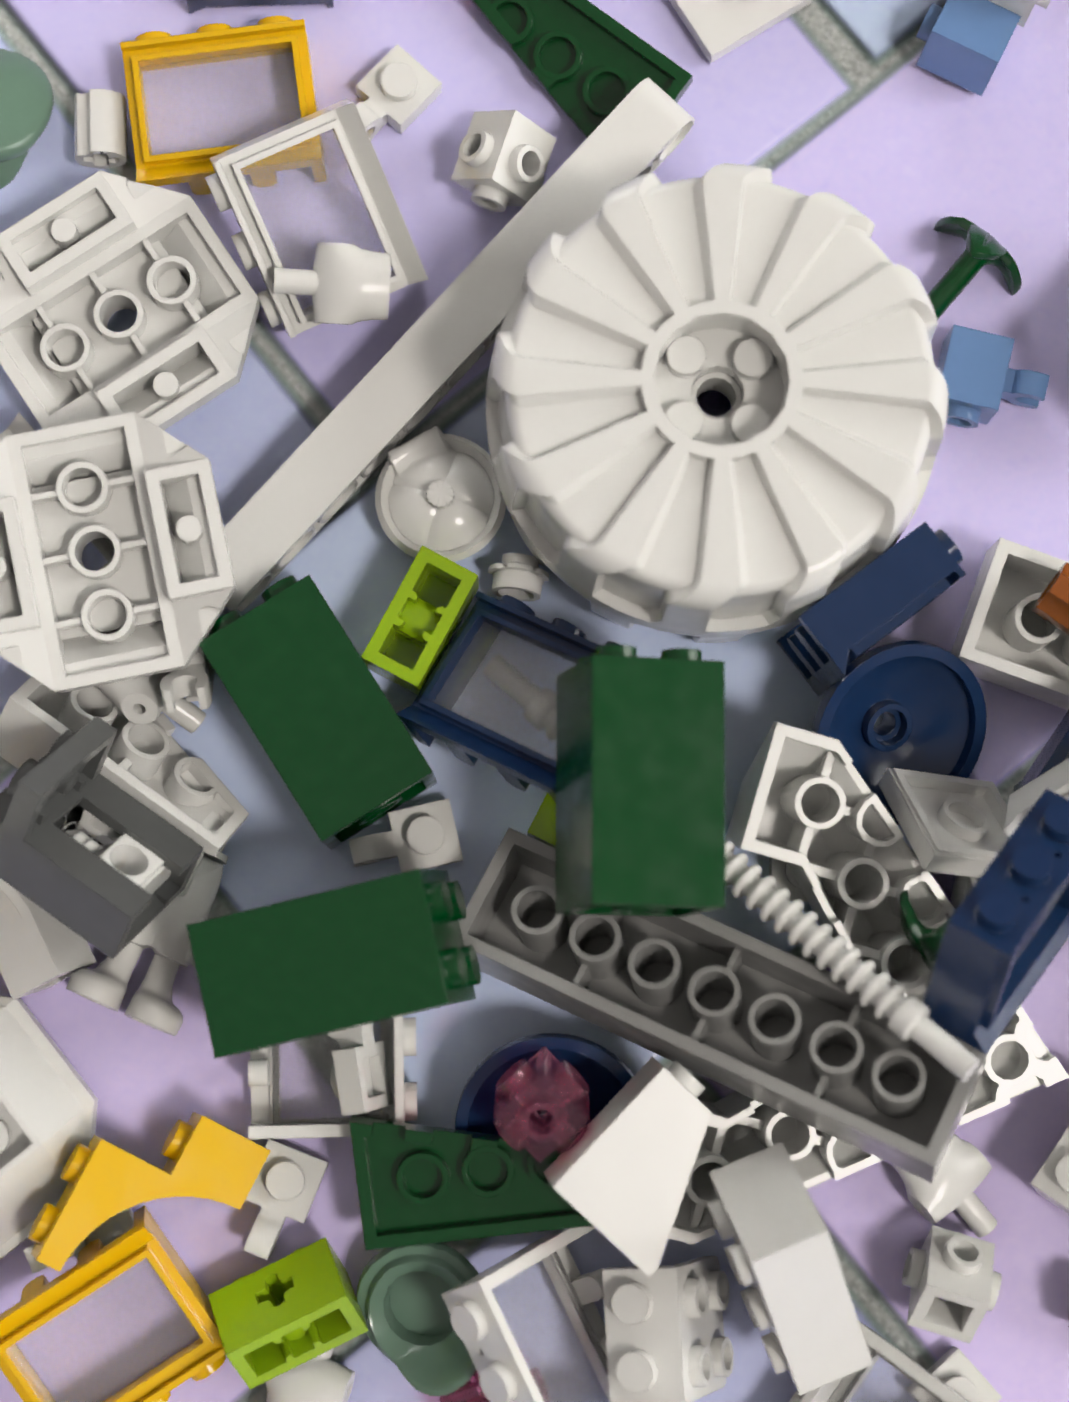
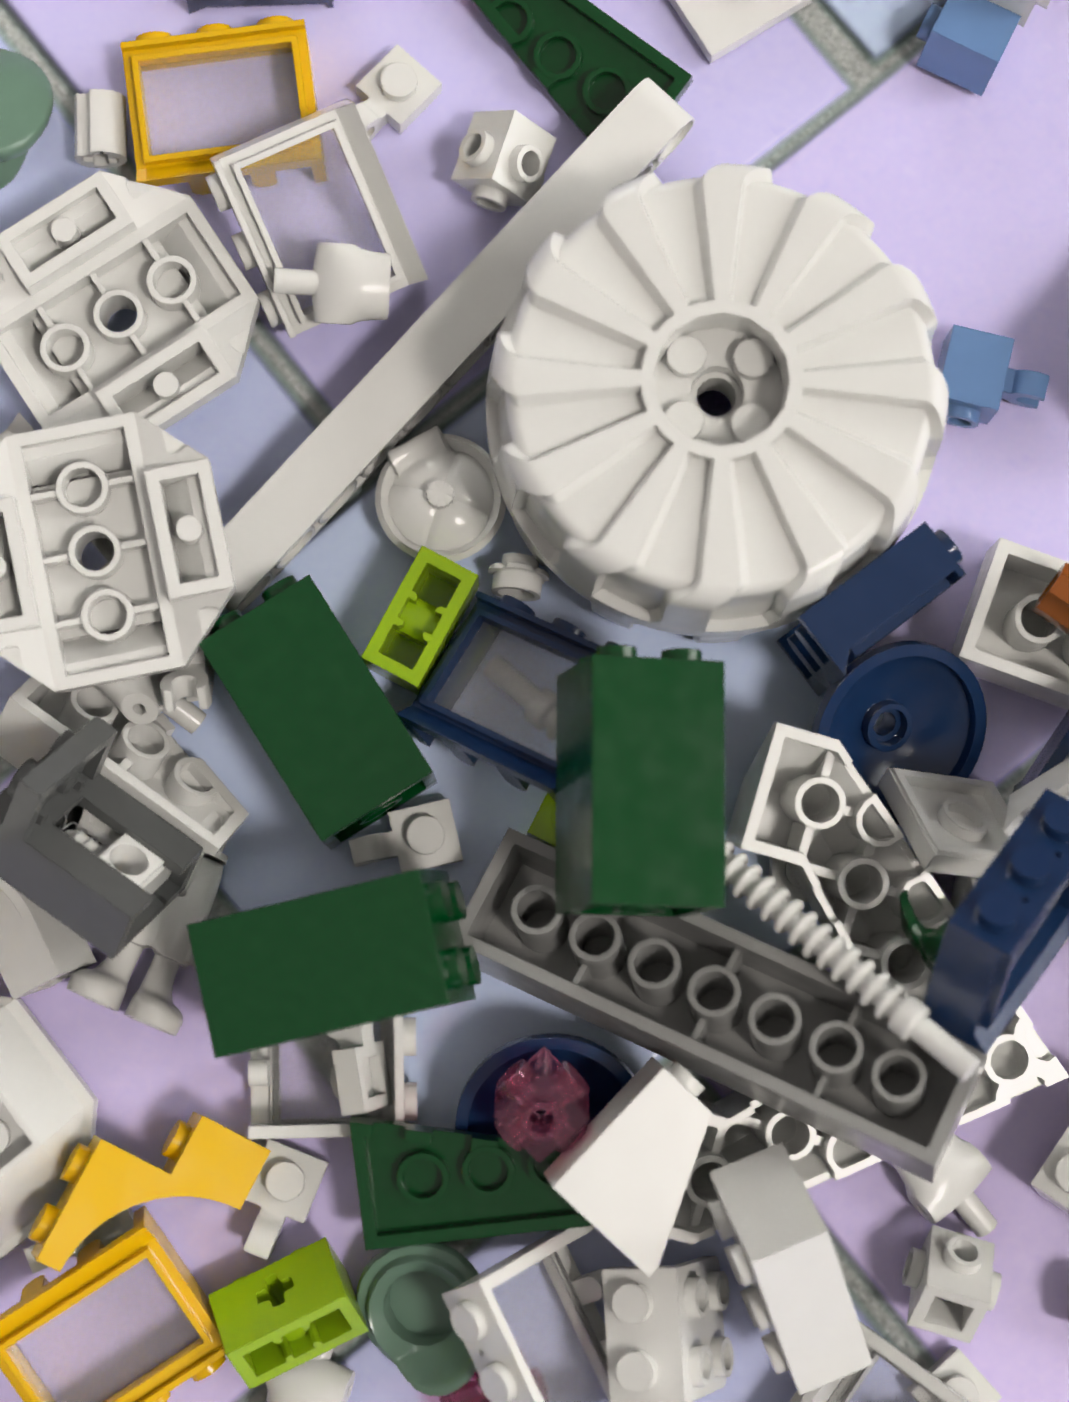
(980, 251): dark green plant -> none

